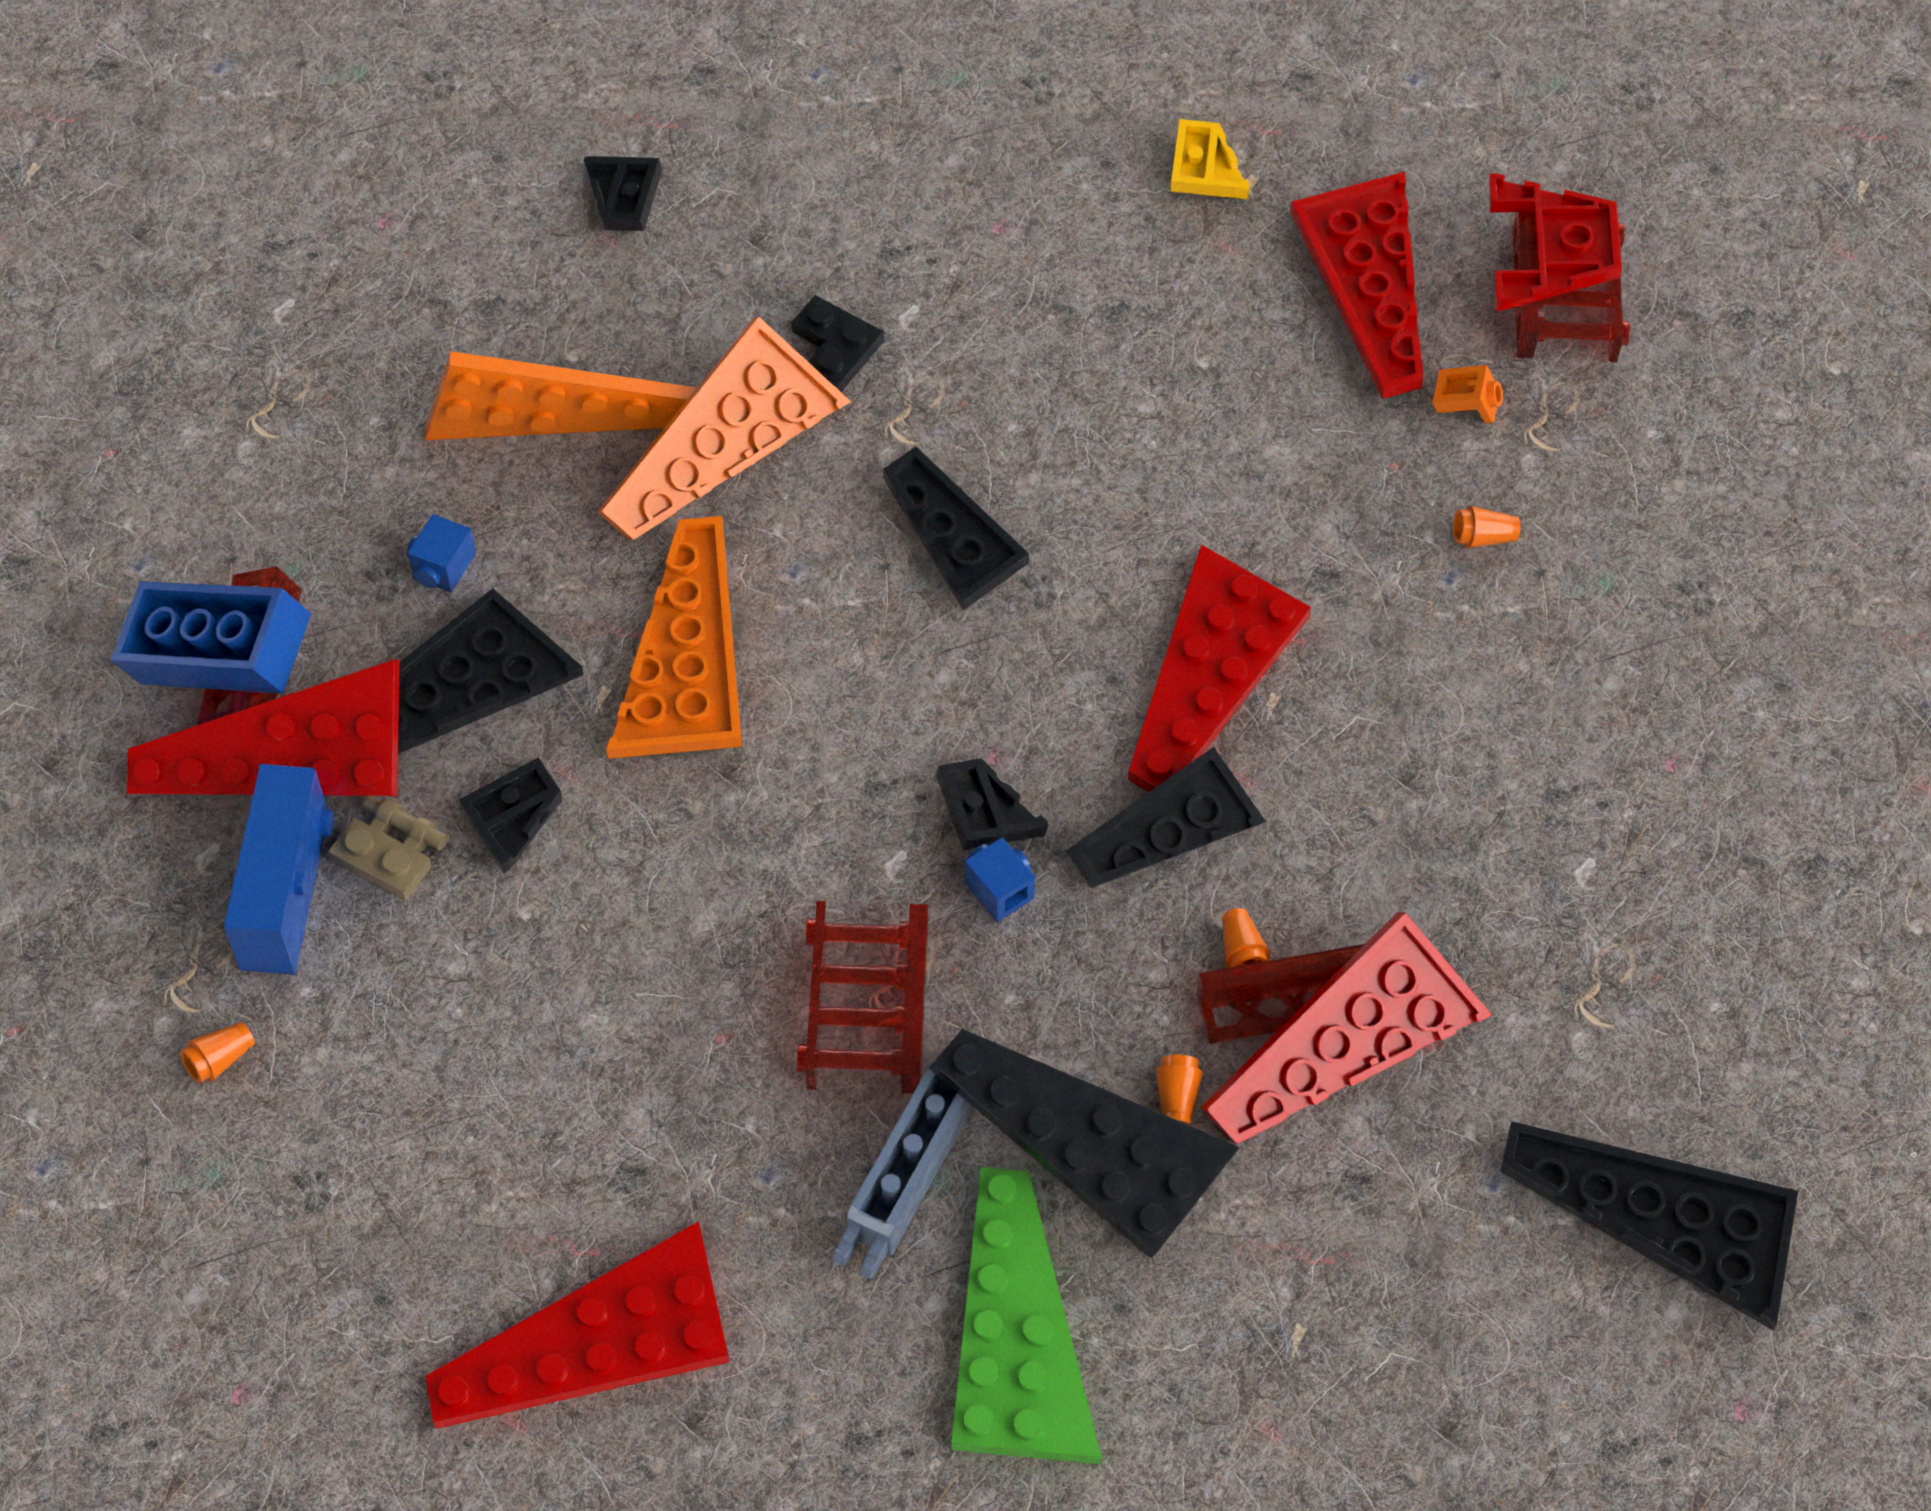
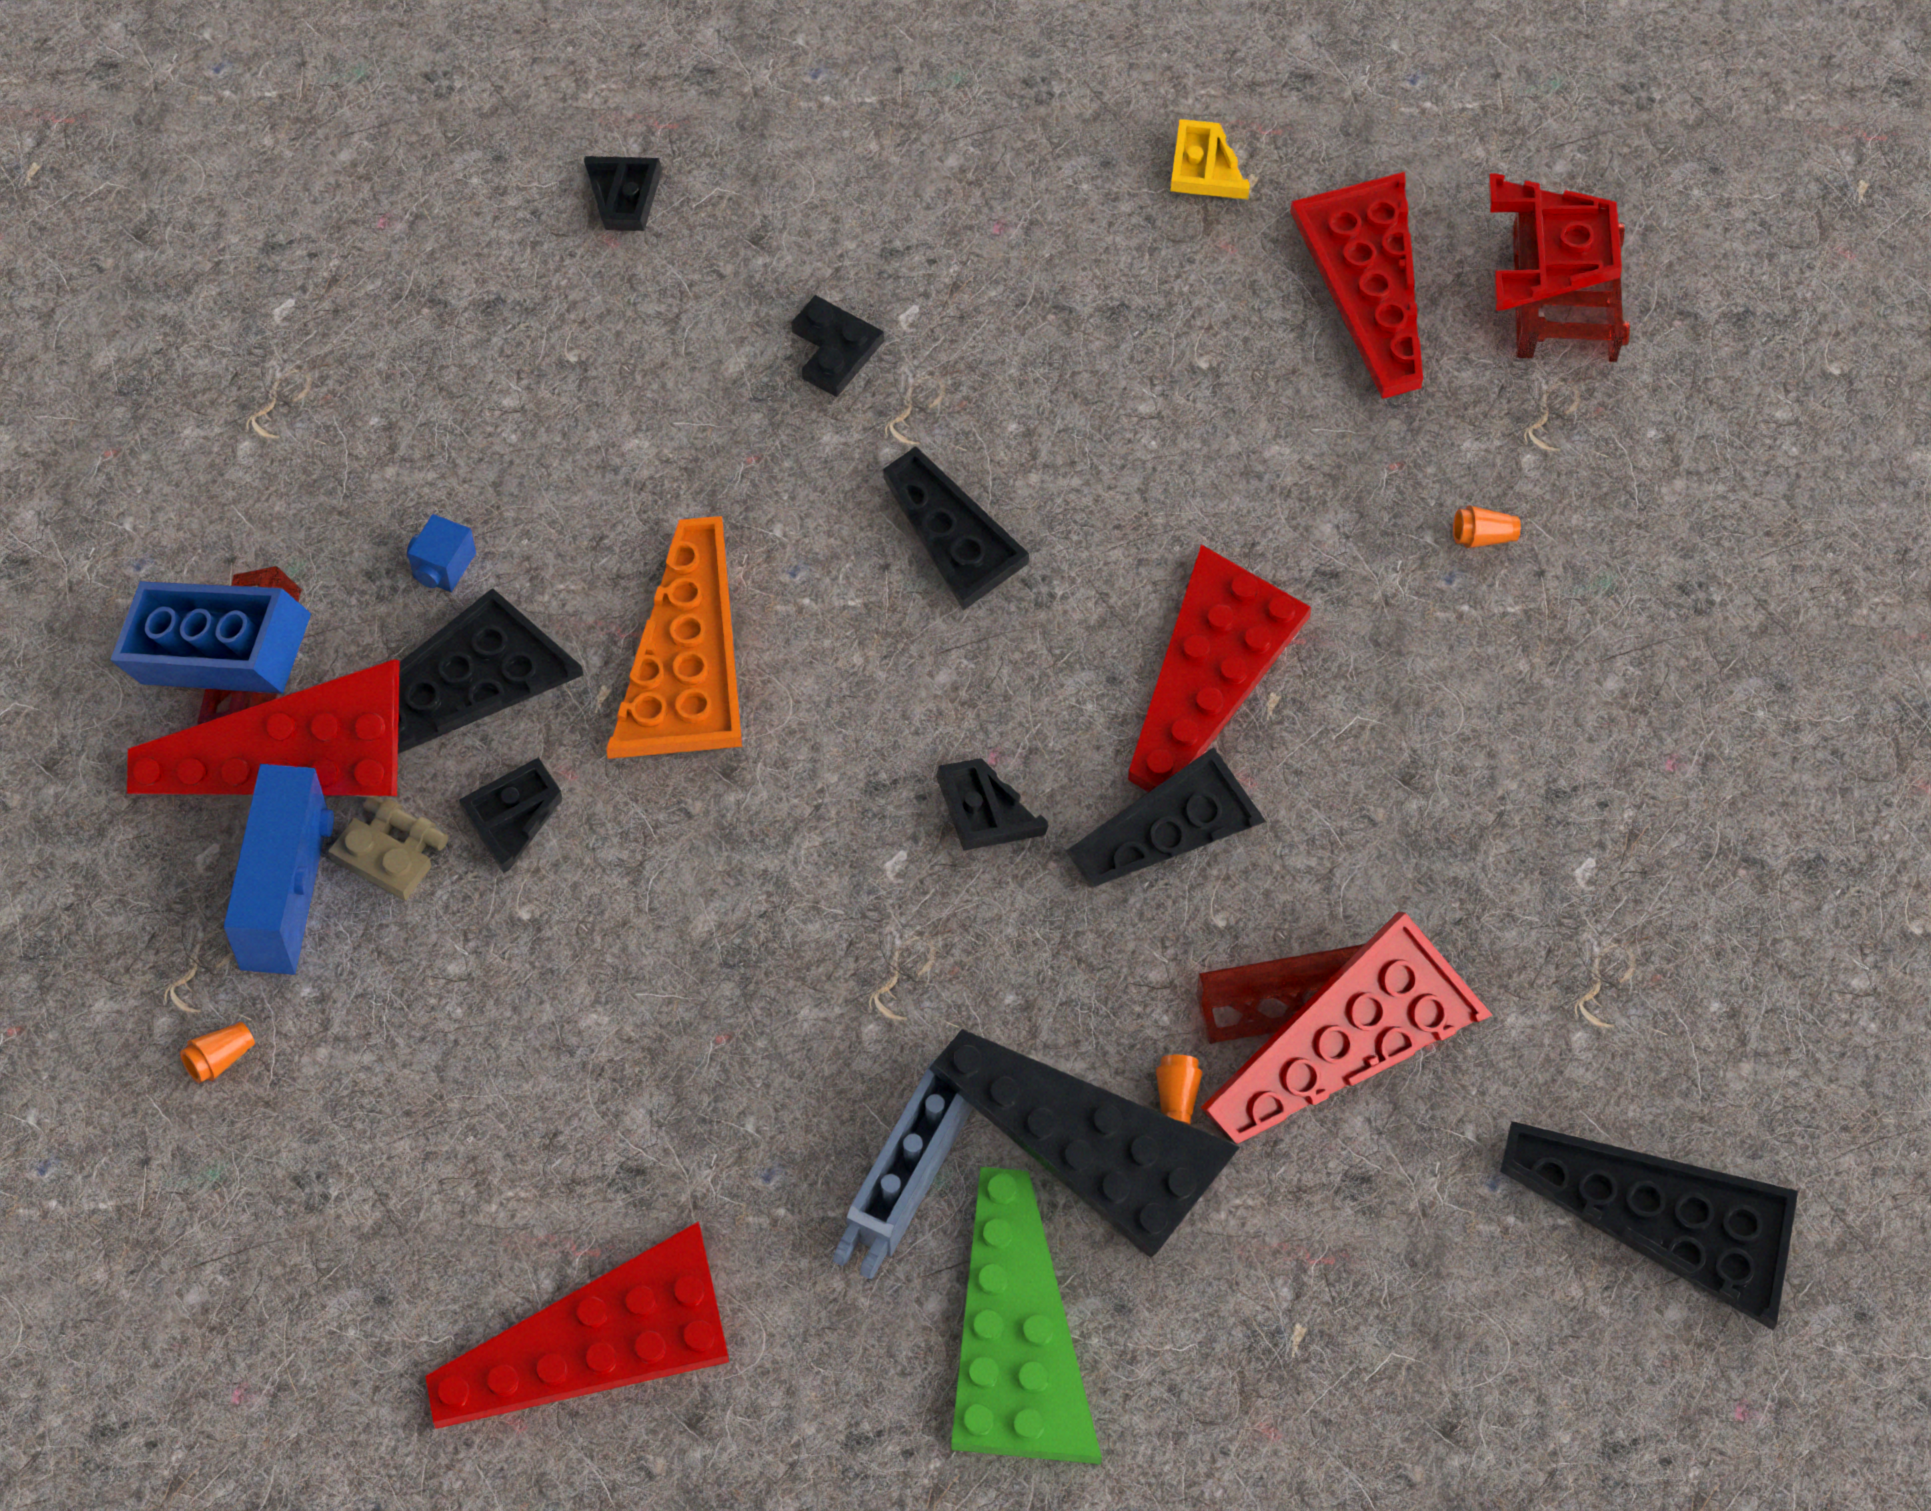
(520, 398): orange wing -> none
(735, 417): wing -> none
(905, 1018): clear red fence -> none
(1000, 878): blue brick -> none
(1242, 940): orange cone -> none
(1468, 390): orange bracket -> none

